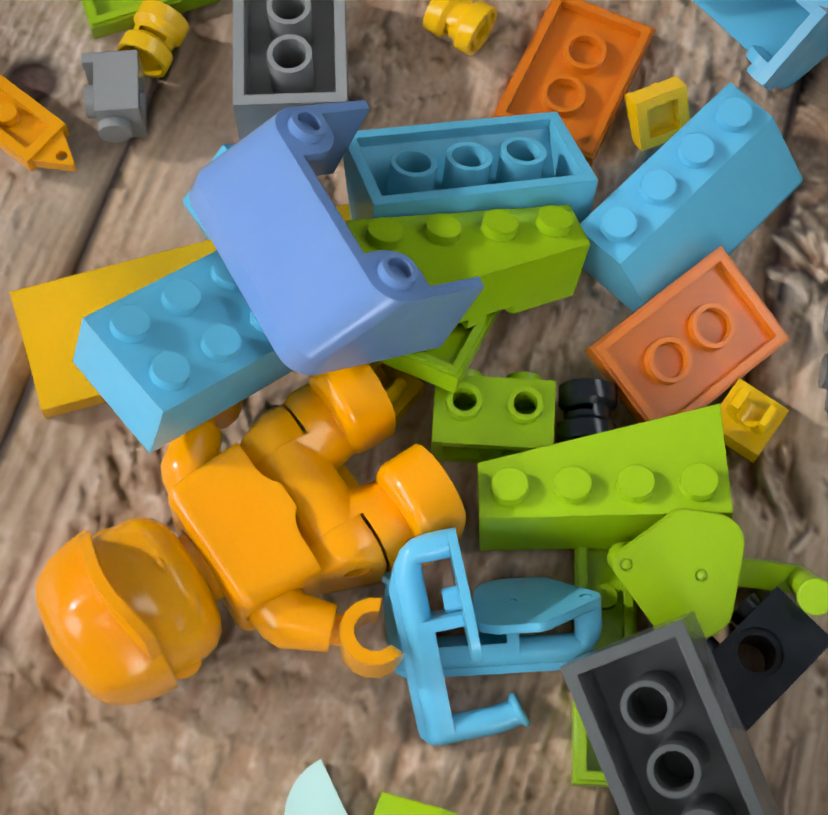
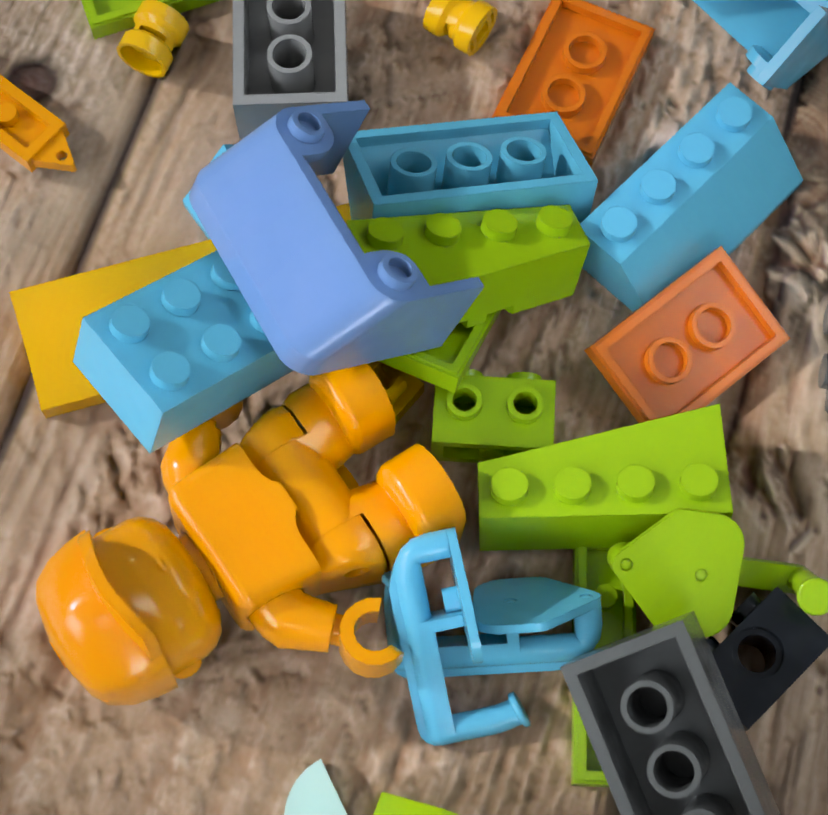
(116, 94): light grey brick -> none
(586, 407): black wheel -> none
(657, 112): yellow tile -> none
(749, 419): yellow tile -> none

